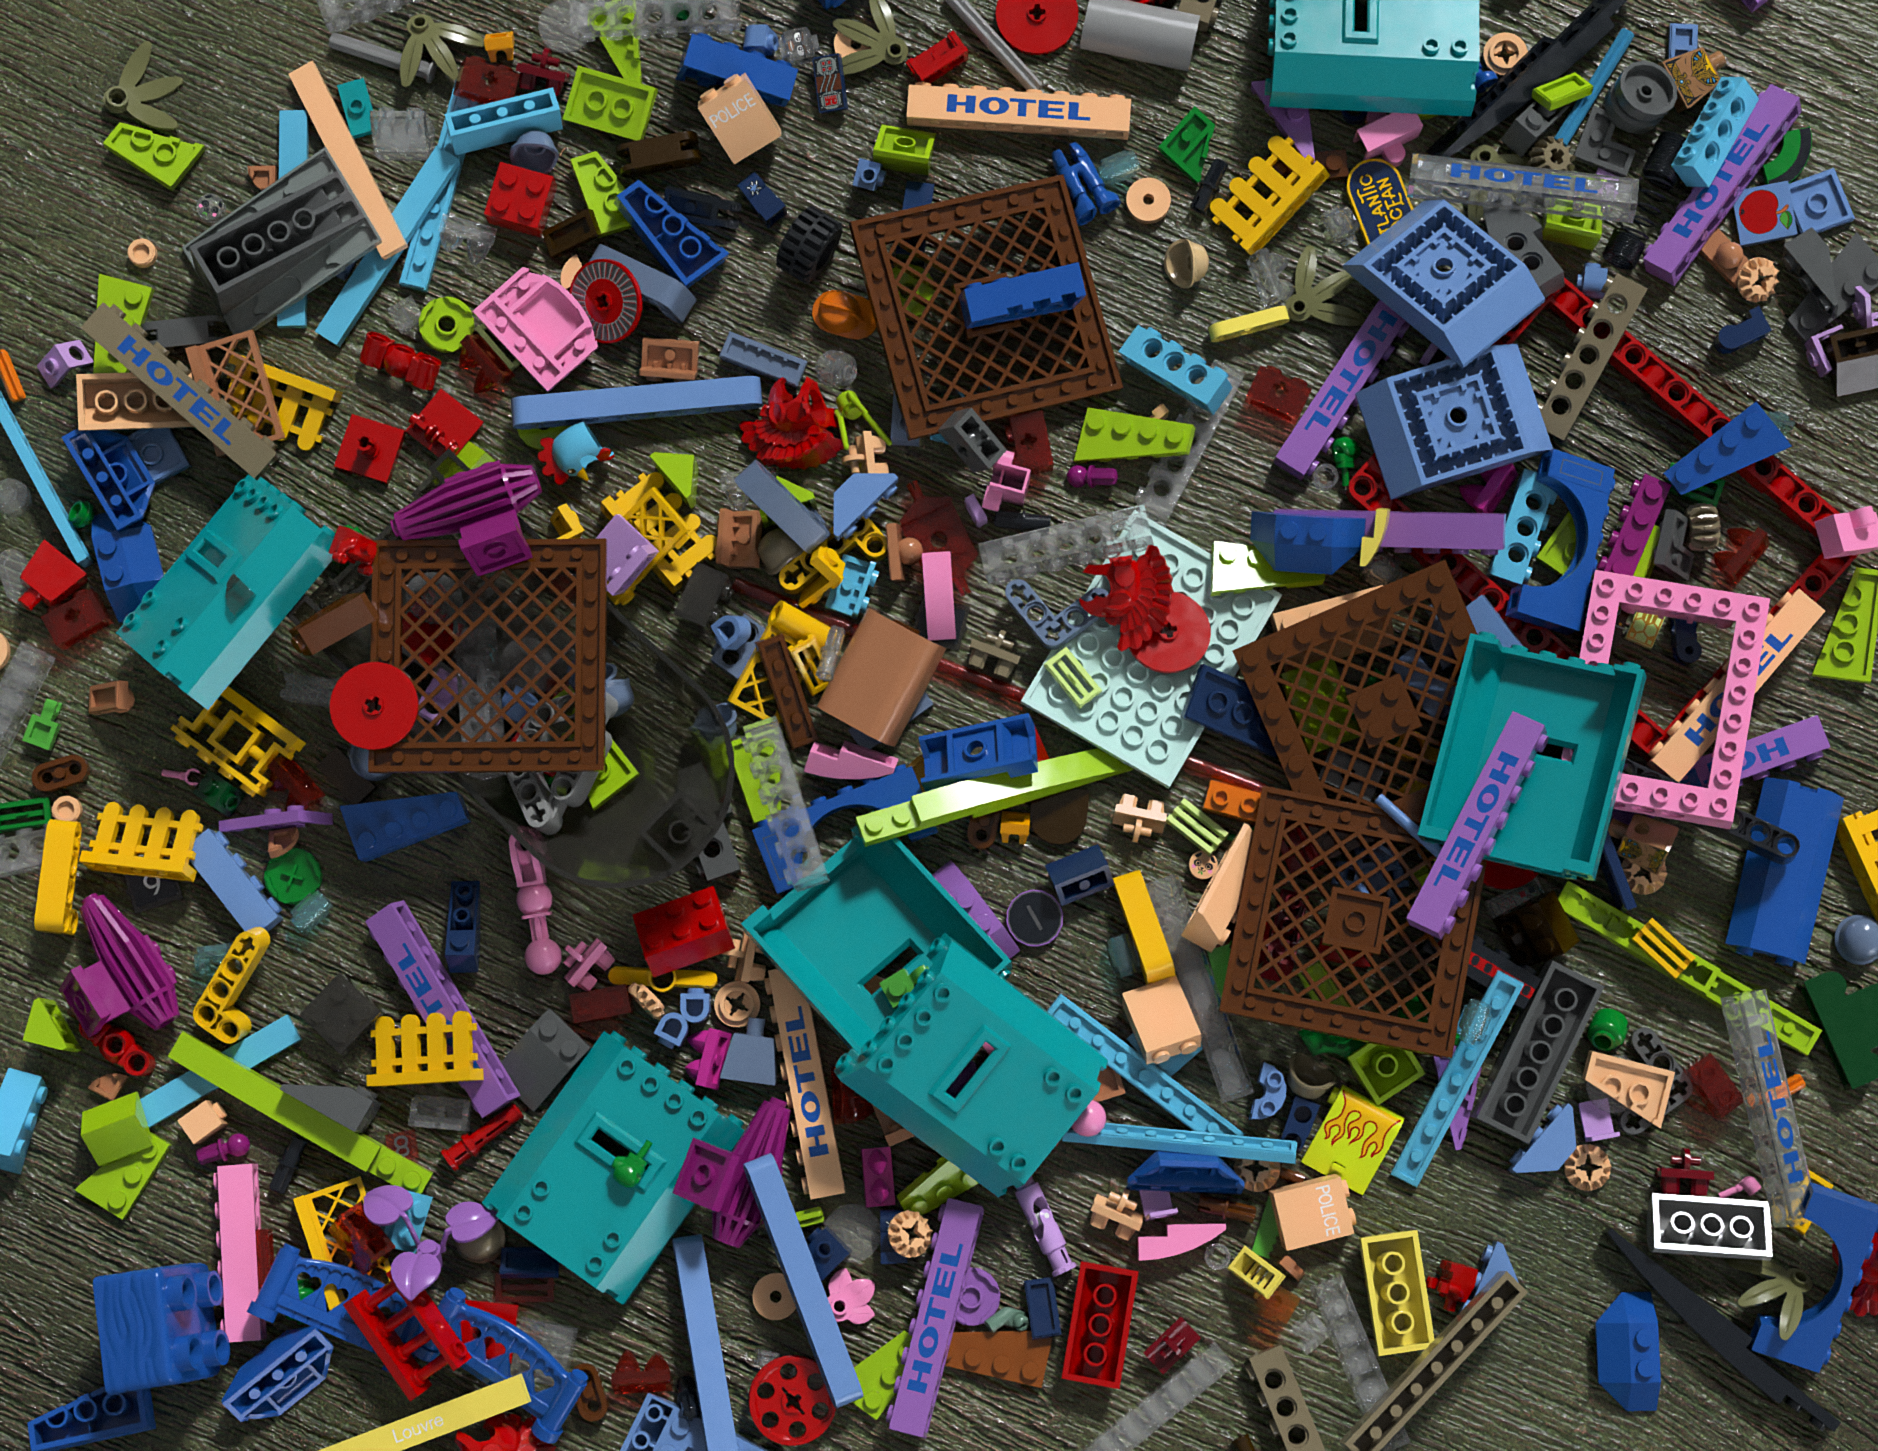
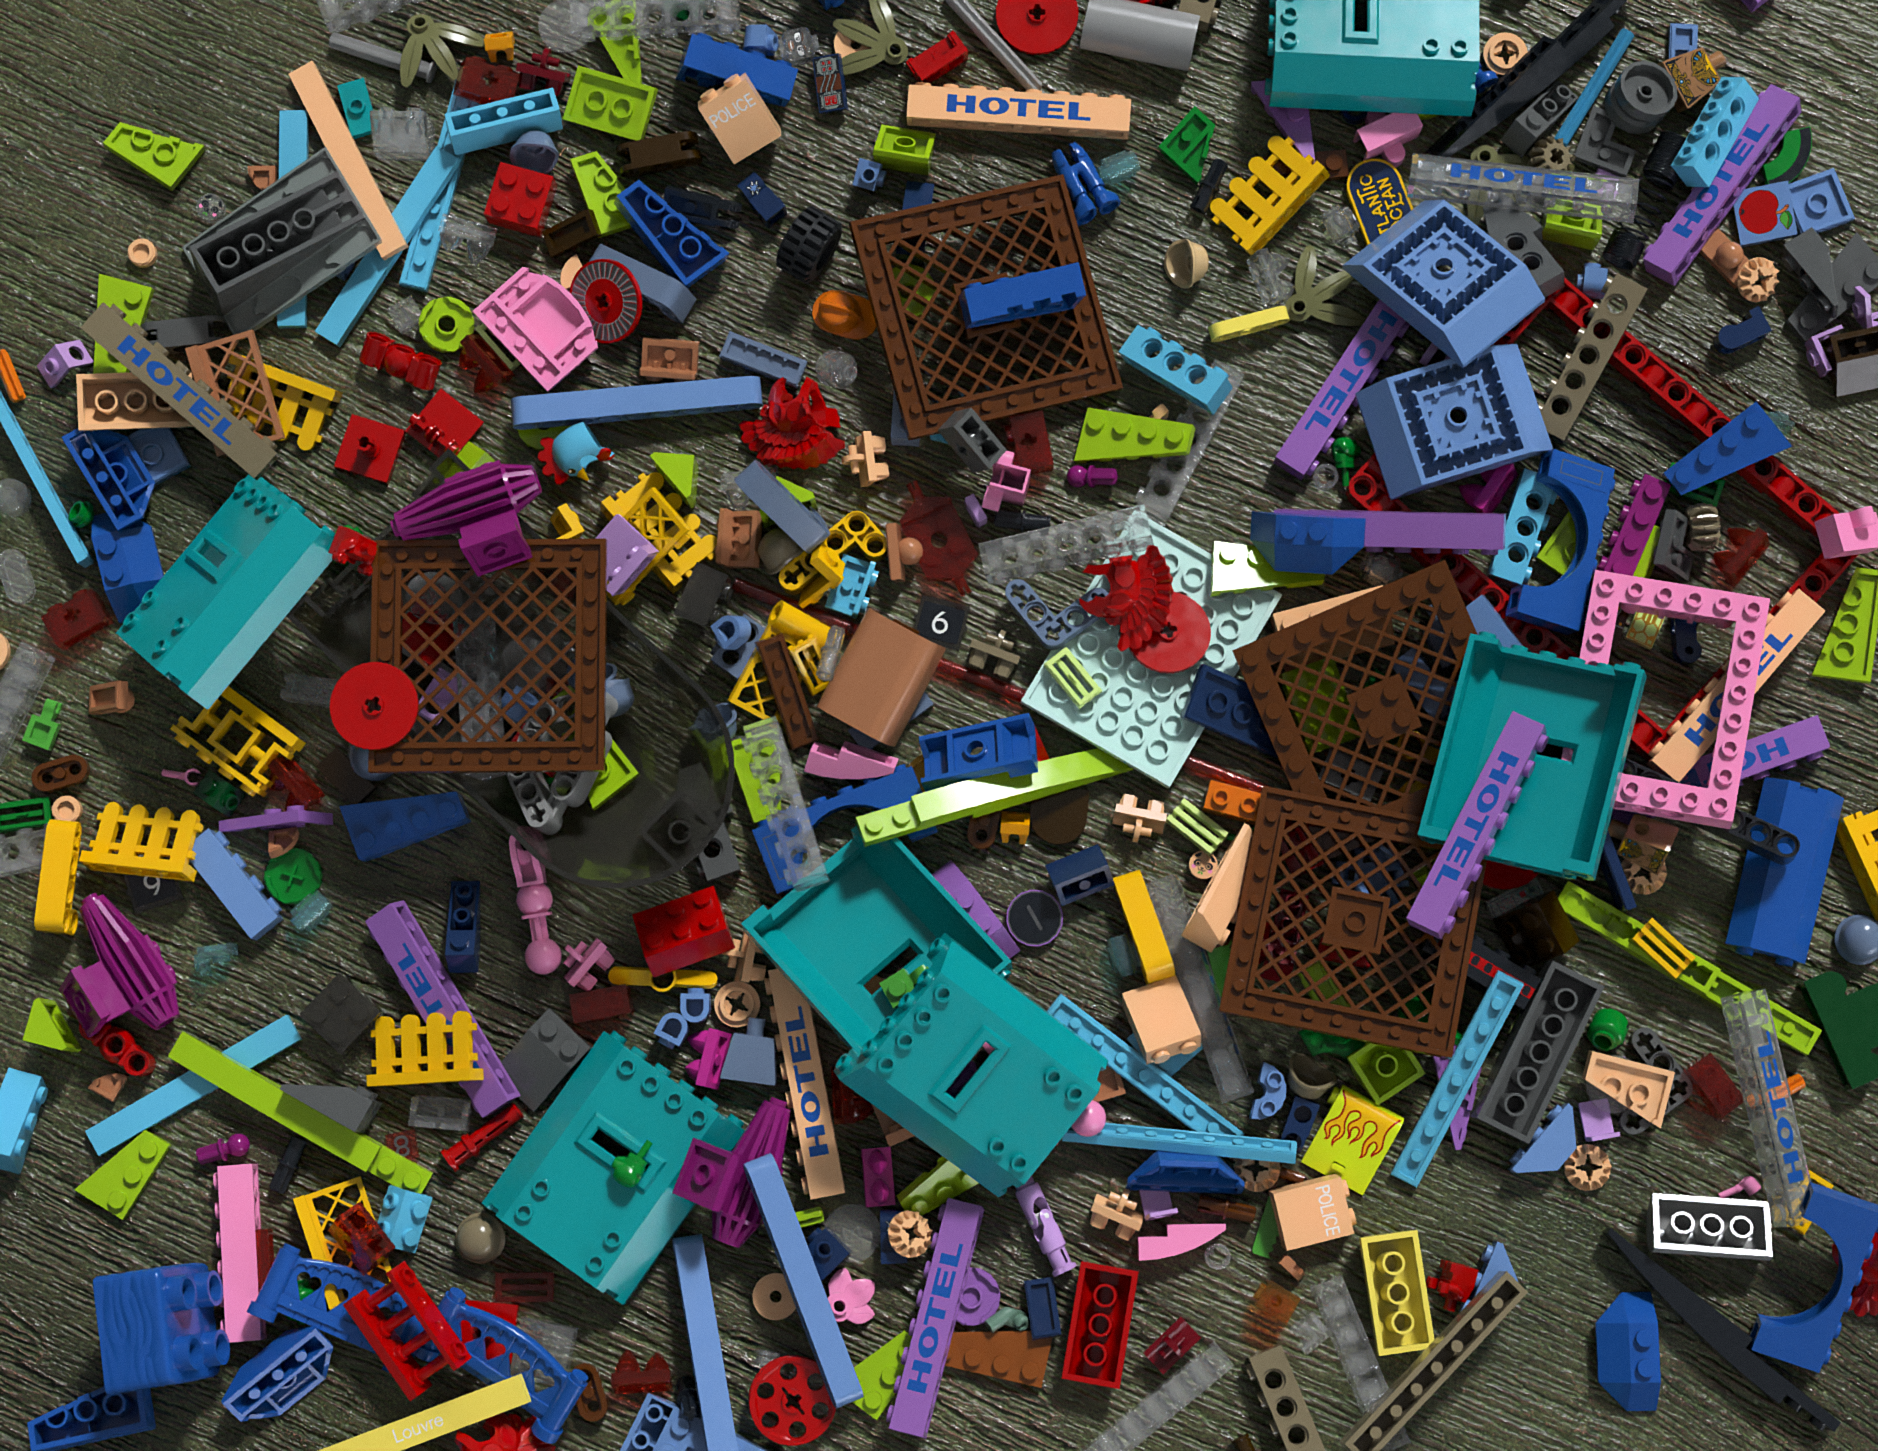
(49, 577): red torso -> none
(116, 1129): lime slope -> none
(133, 96): olive plant -> none
(203, 1121): light nougat brick -> none
(235, 981): yellow beam -> none
(237, 594): clear smoke tile -> none
(333, 623): reddish brown slope -> none
(418, 1271): medium lavender plant -> none
(527, 1263): dark blue tile -> none
(647, 1000): light nougat gear -> none
(851, 408): lime plant -> none
(858, 498): medium blue slope -> none
(939, 596): bright pink slope -> none
(1148, 188): light nougat piece -> none
(1244, 1261): light yellow slope -> none
(1286, 406): clear red brick -> none
(1371, 544): light yellow slope -> none
(1405, 822): medium blue bar -> none
(1474, 1021): clear light blue brick -> none
(1562, 91): lime tile -> none
(1697, 1178): dark red hips -> none
(1792, 1283): olive plant -> none

